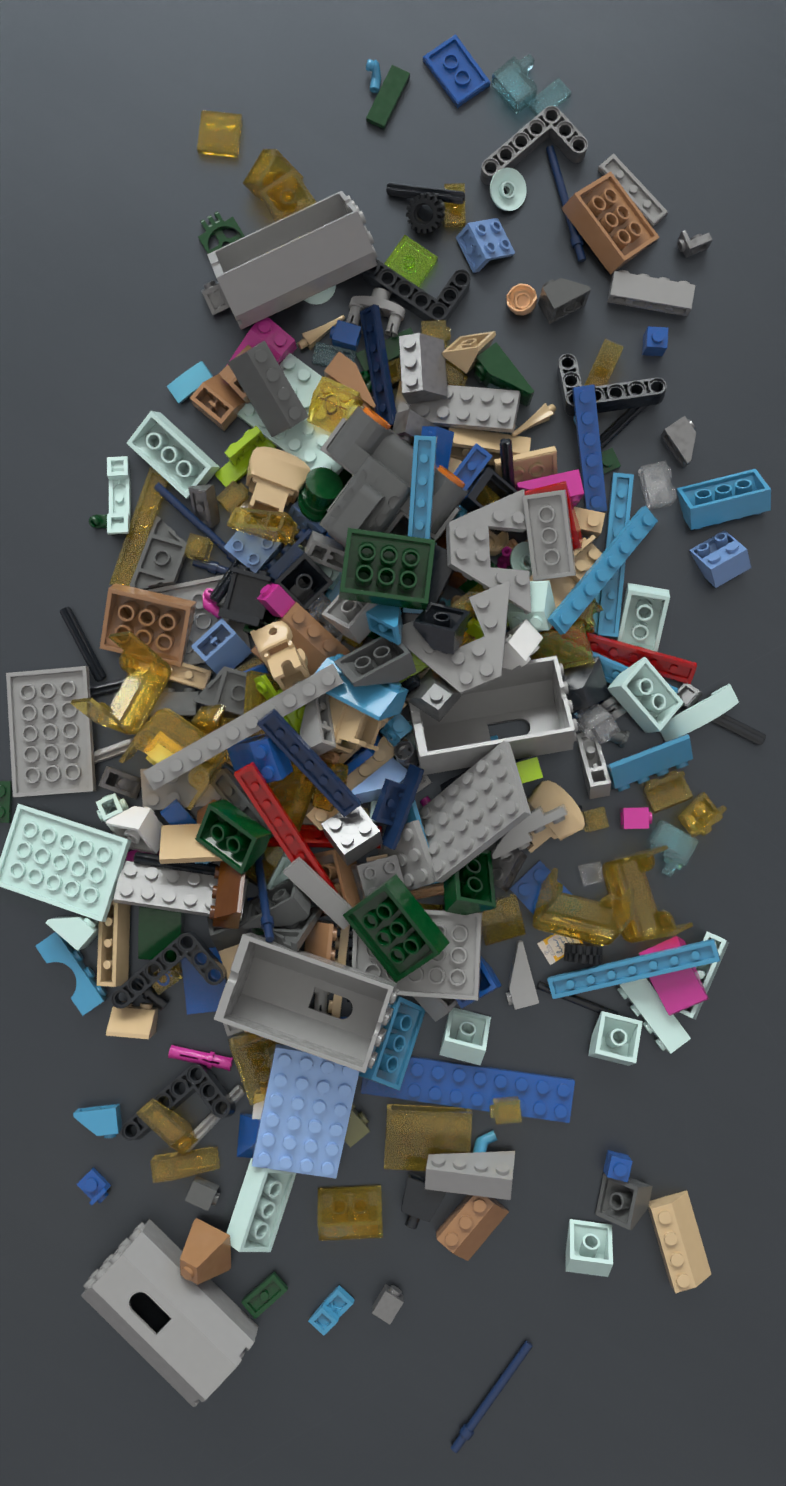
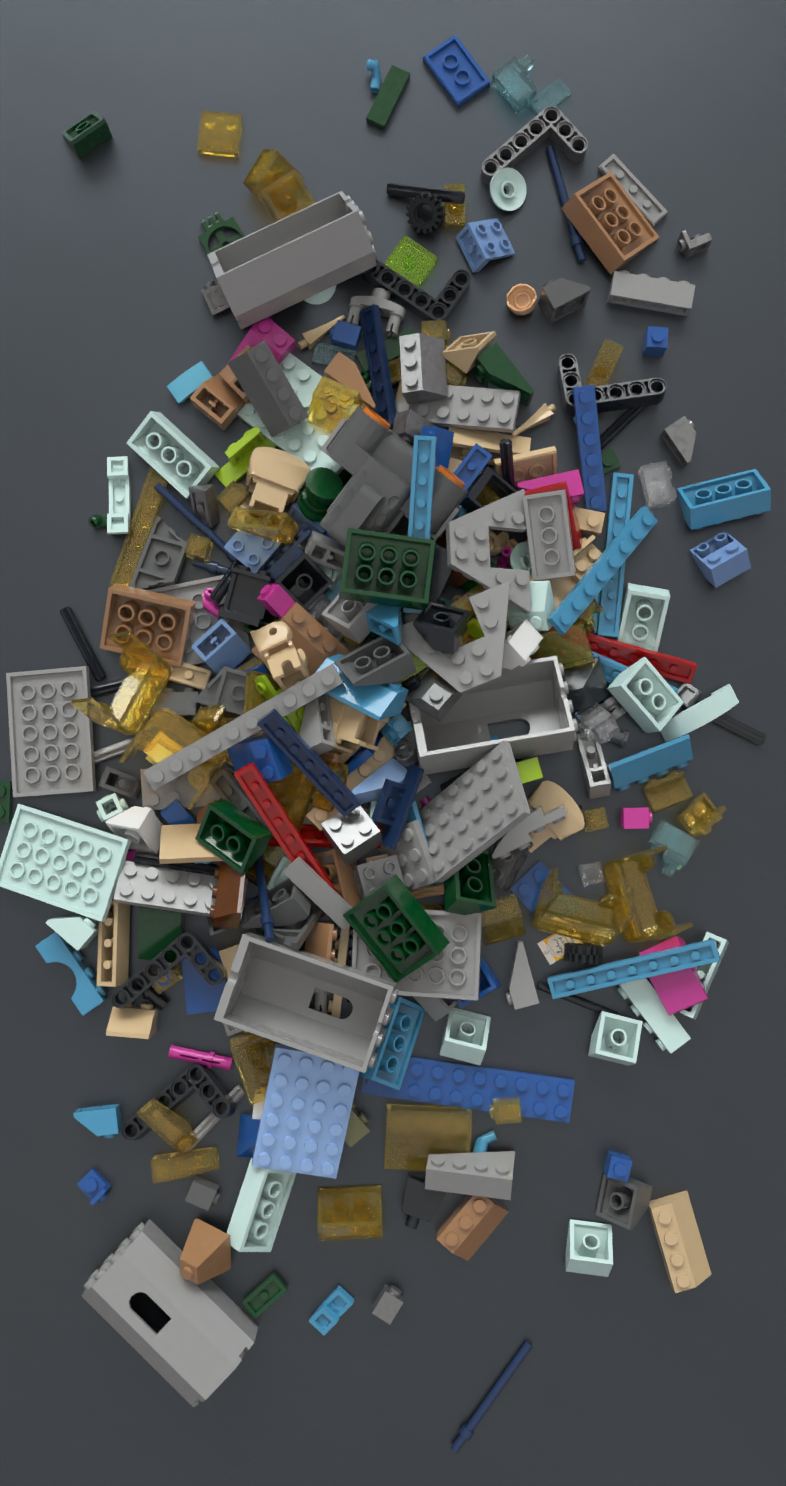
(87, 134): none -> dark green slope

